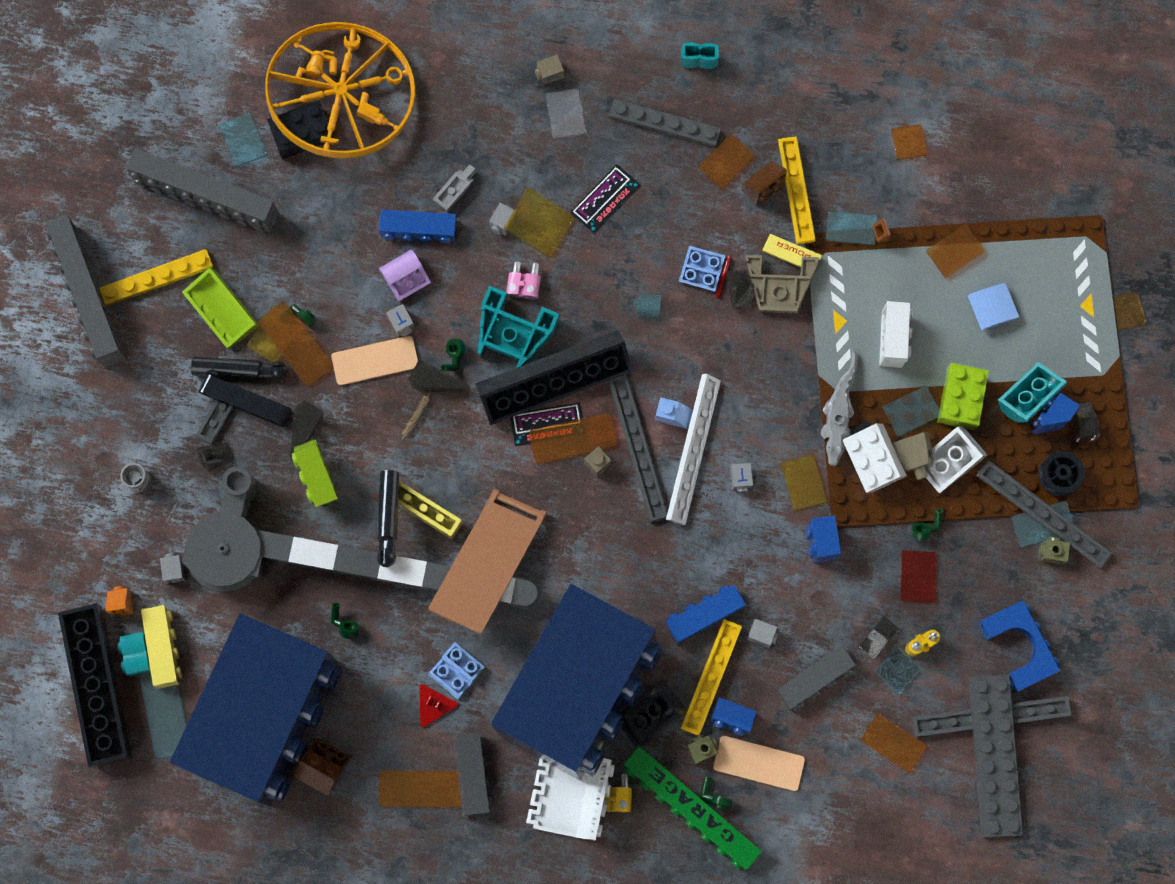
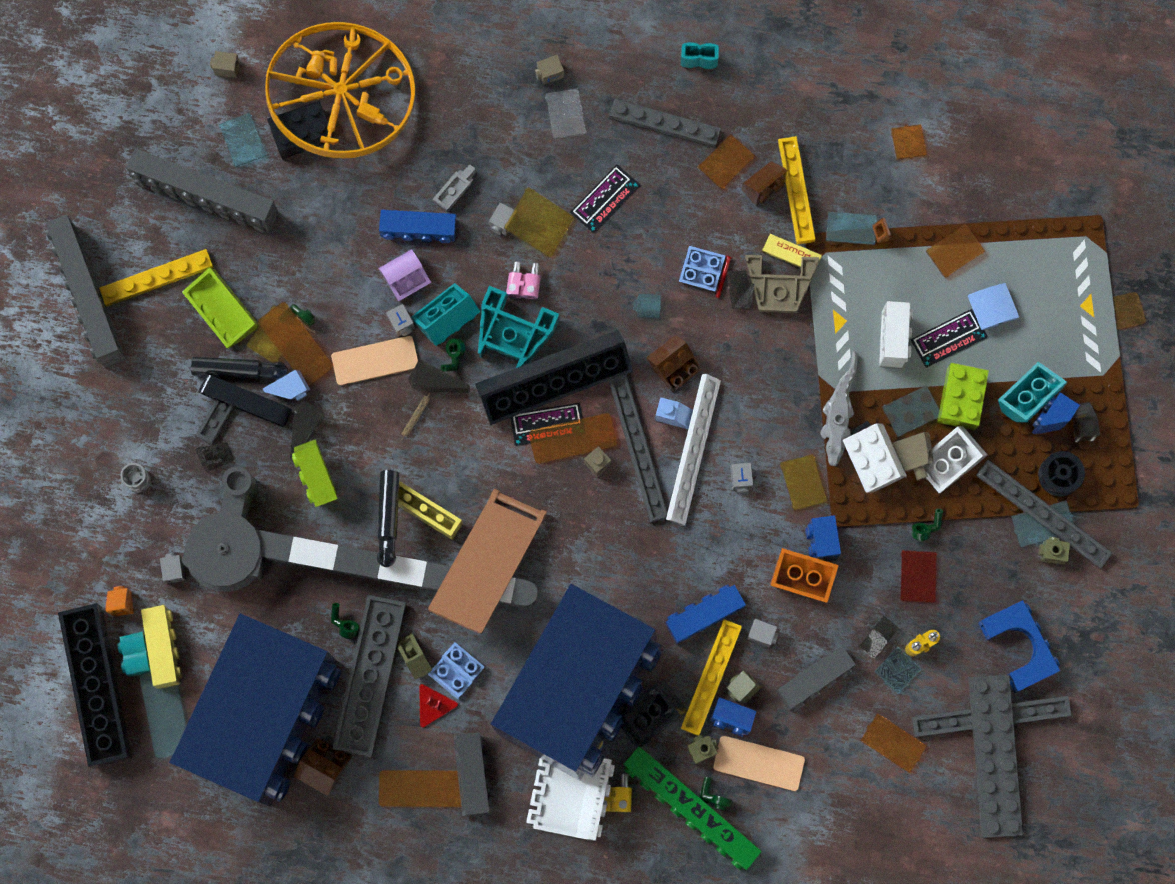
(225, 64): none -> dark tan brick
(290, 386): none -> light blue slope
(369, 676): none -> dark grey plate
(413, 656): none -> olive slope
(445, 314): none -> teal slope
(674, 363): none -> reddish brown slope
(743, 687): none -> brick
(804, 575): none -> orange slope
(948, 338): none -> black sticker

